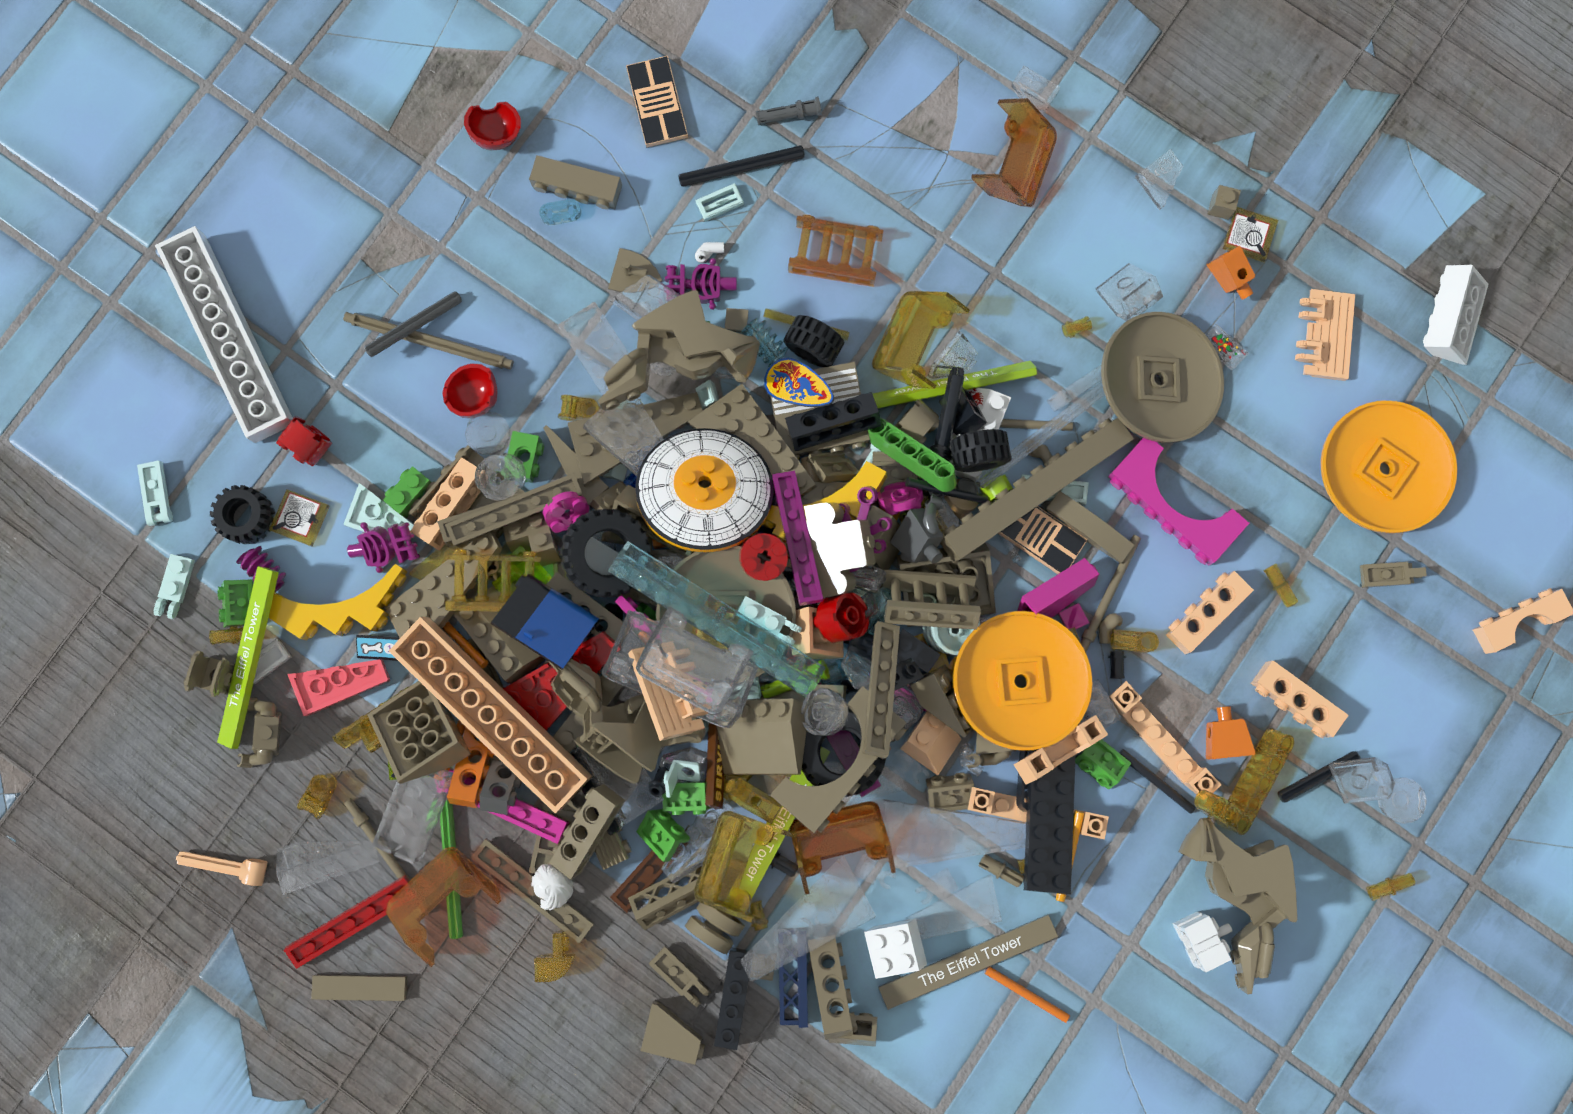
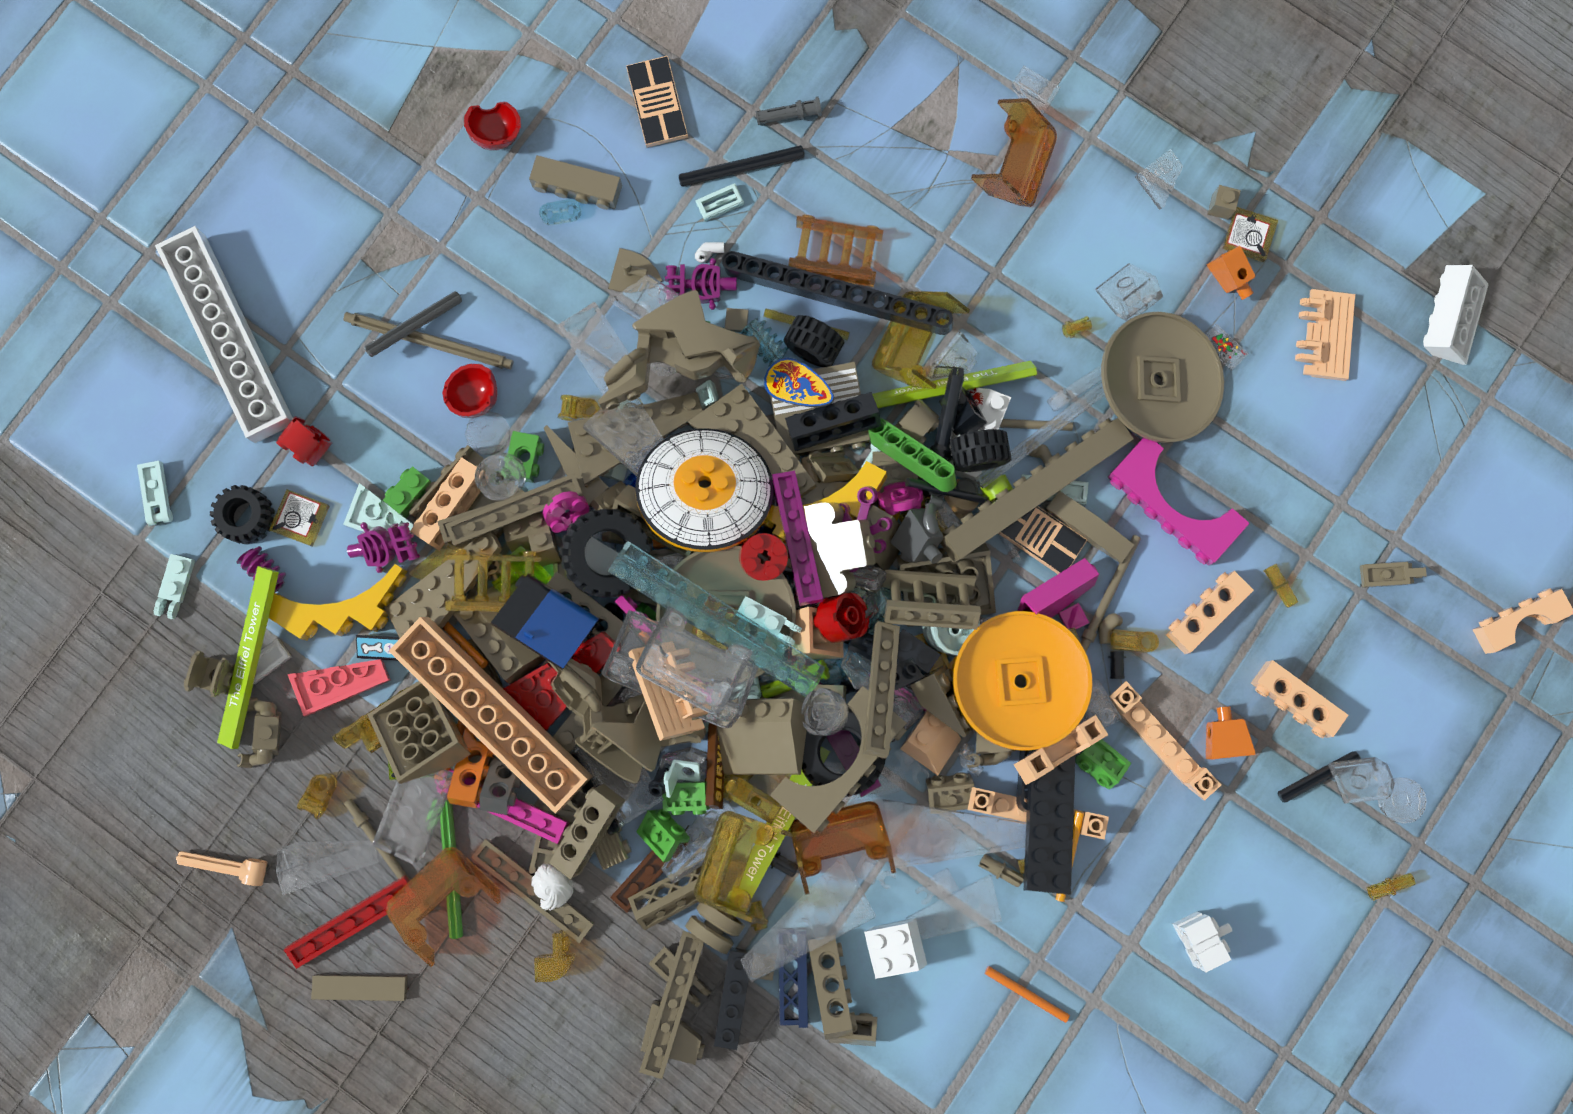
(226, 636): clear yellow pin -> none
(235, 601): bright green bracket -> none
(671, 1005): none -> dark tan plate
(844, 300): none -> black beam
(968, 961): dark tan tile -> none
(1158, 782): black bar -> none
(1253, 786): clear yellow beam -> none
(1253, 880): dark tan piece -> none
(1418, 460): light orange dish -> none

